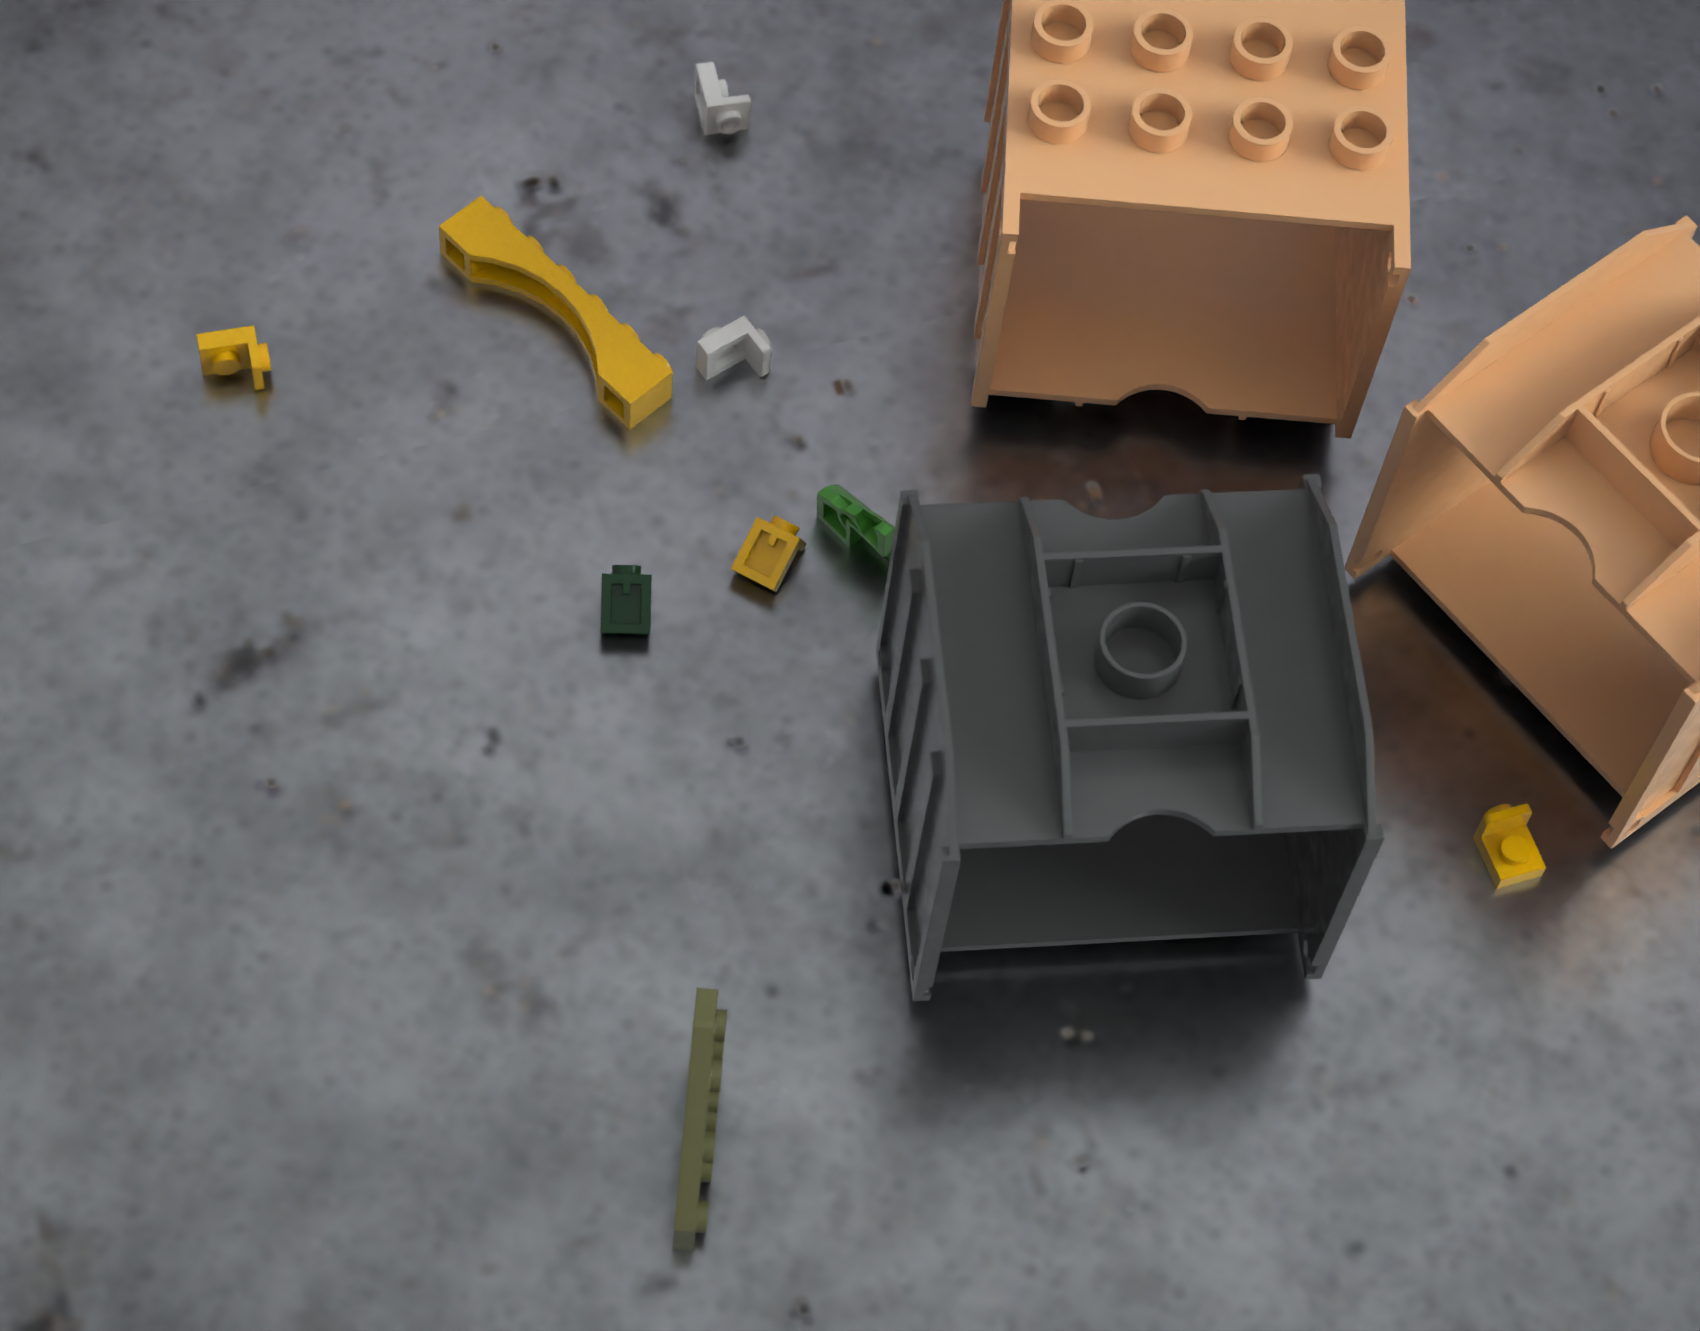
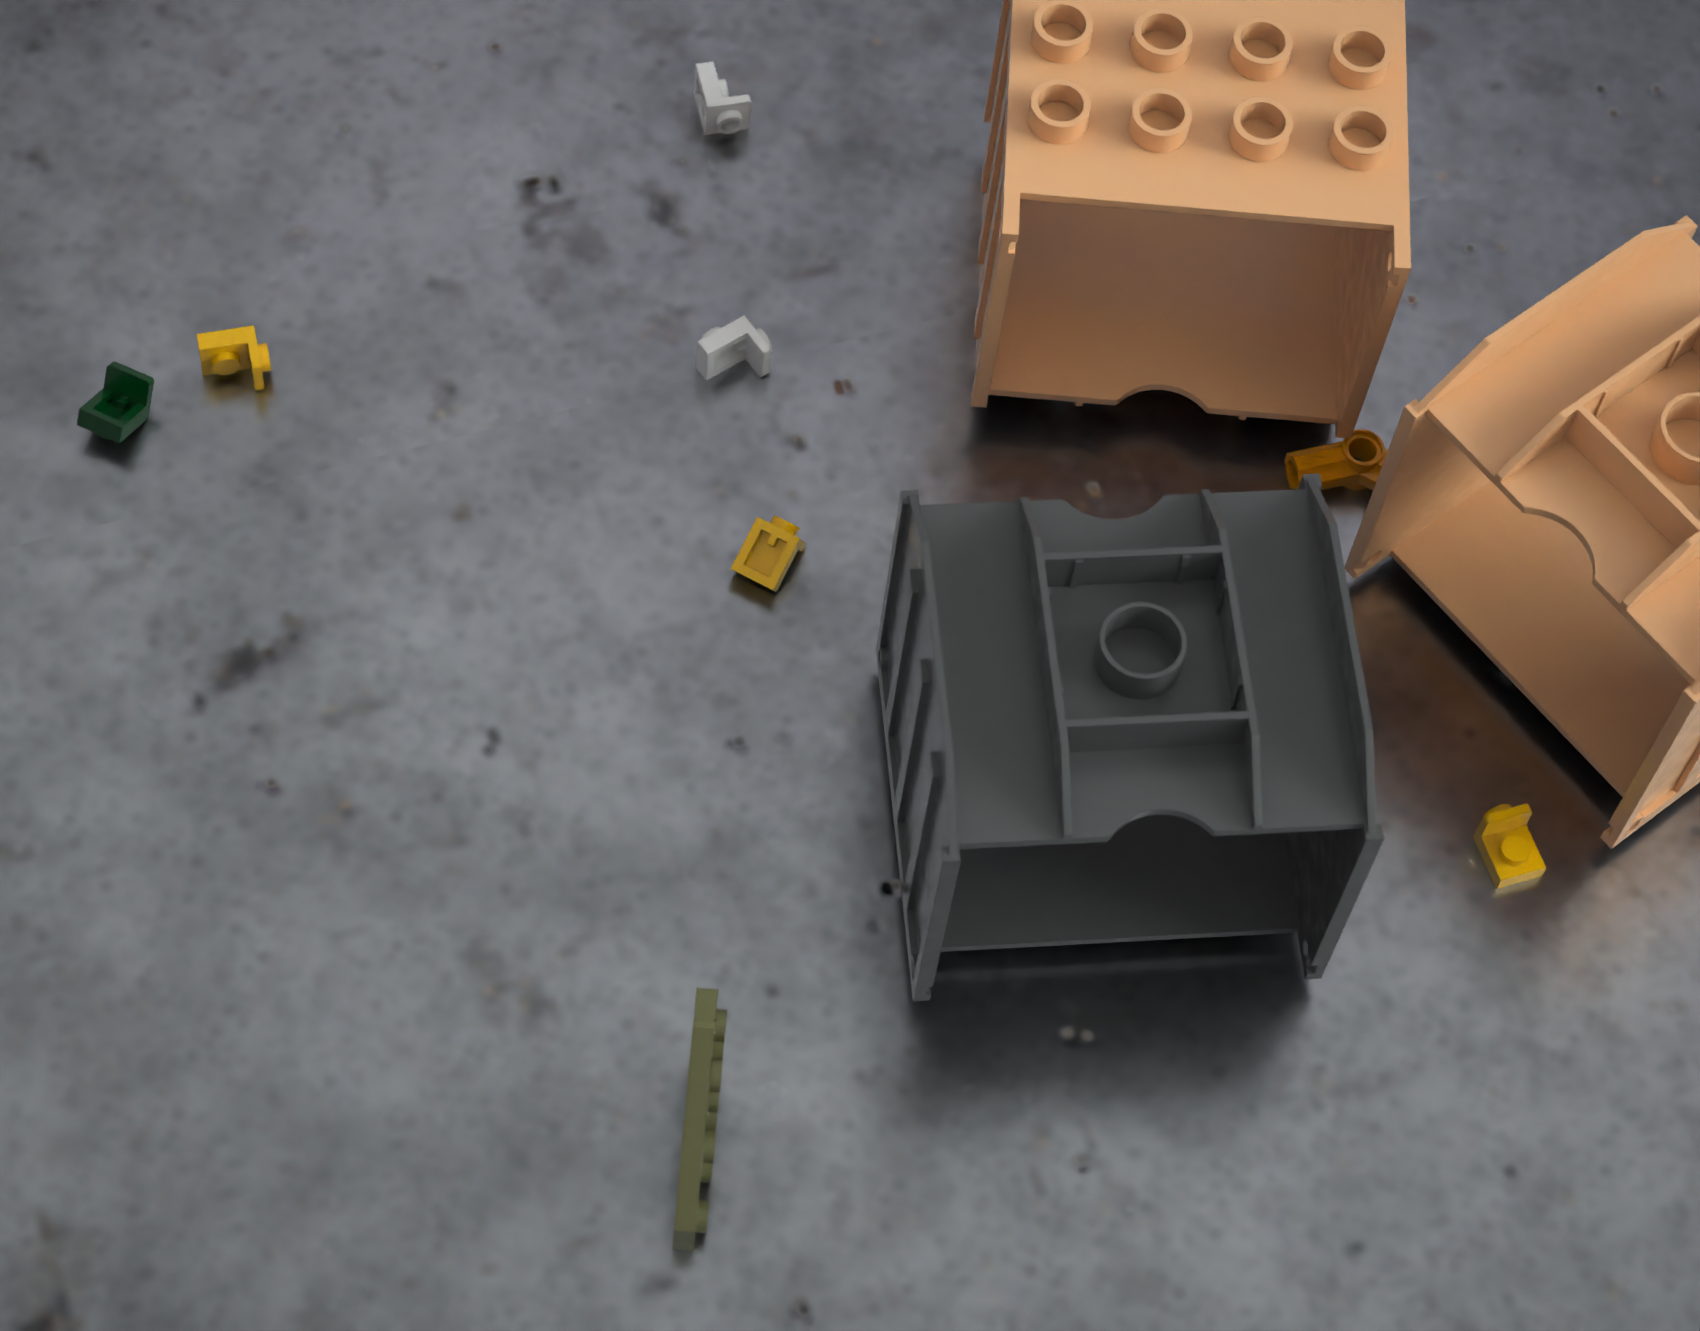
(119, 405): none -> dark green bracket
(494, 252): yellow arch -> none
(626, 601): dark green bracket -> none
(853, 519): bright green slope -> none
(1337, 463): none -> light orange piece

